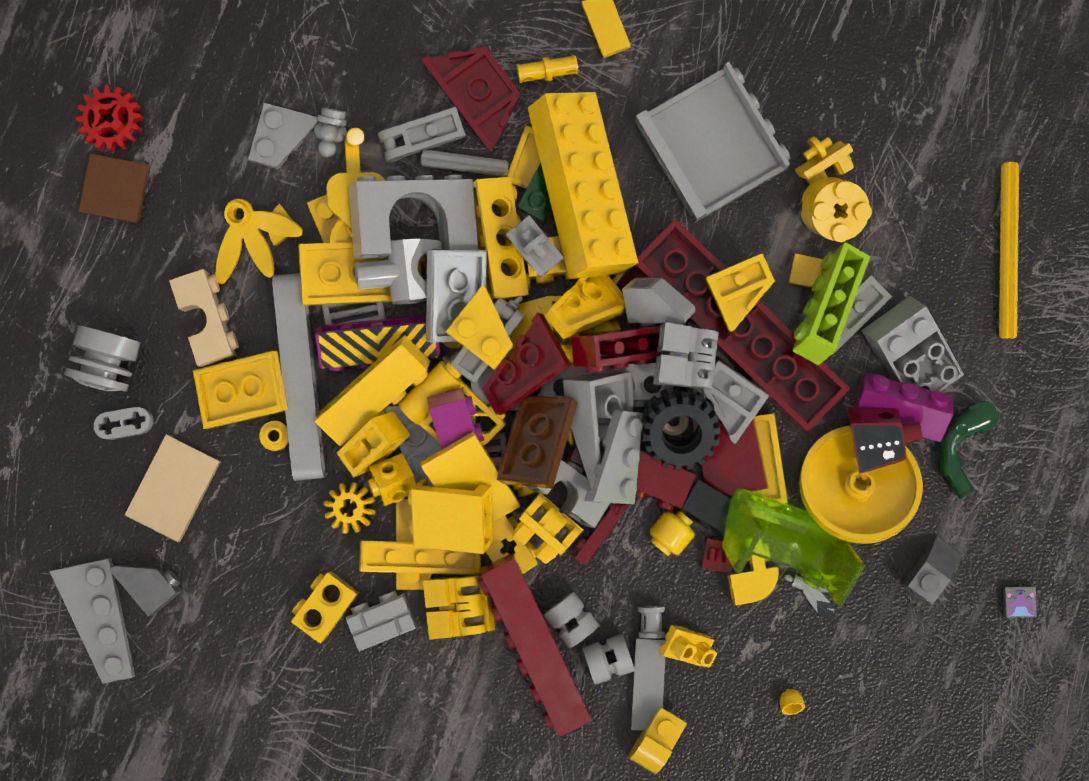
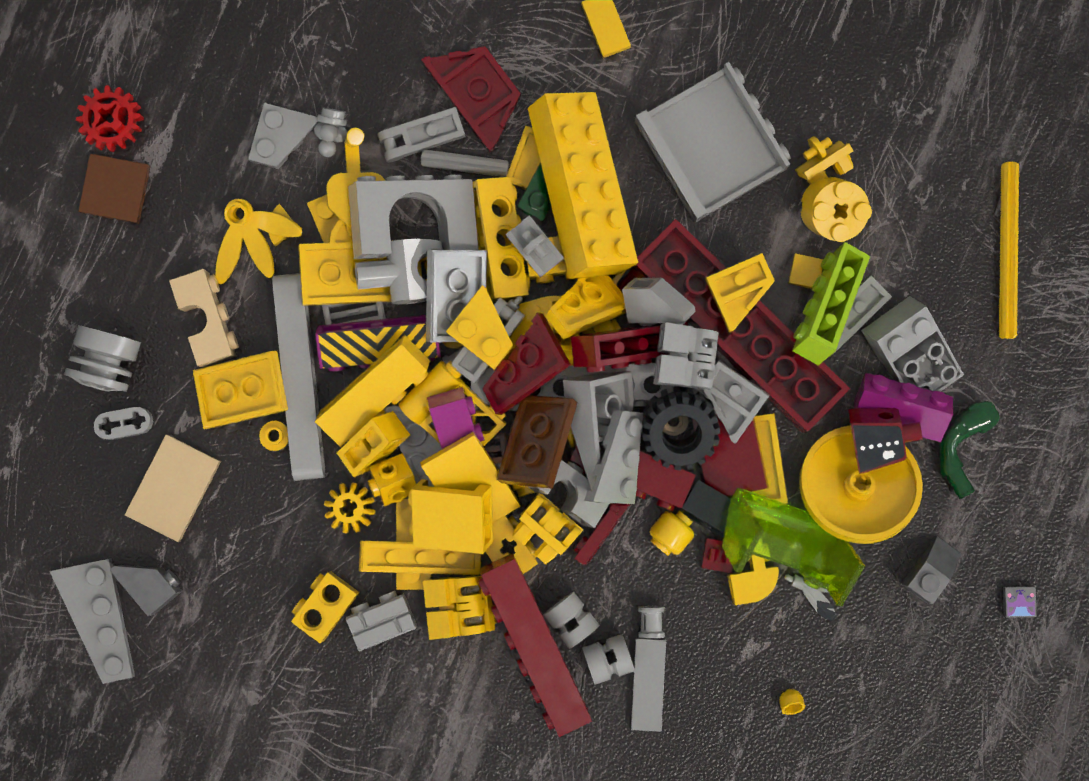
(547, 69): yellow pin -> none
(658, 740): yellow brick -> none
(688, 646): yellow hips -> none

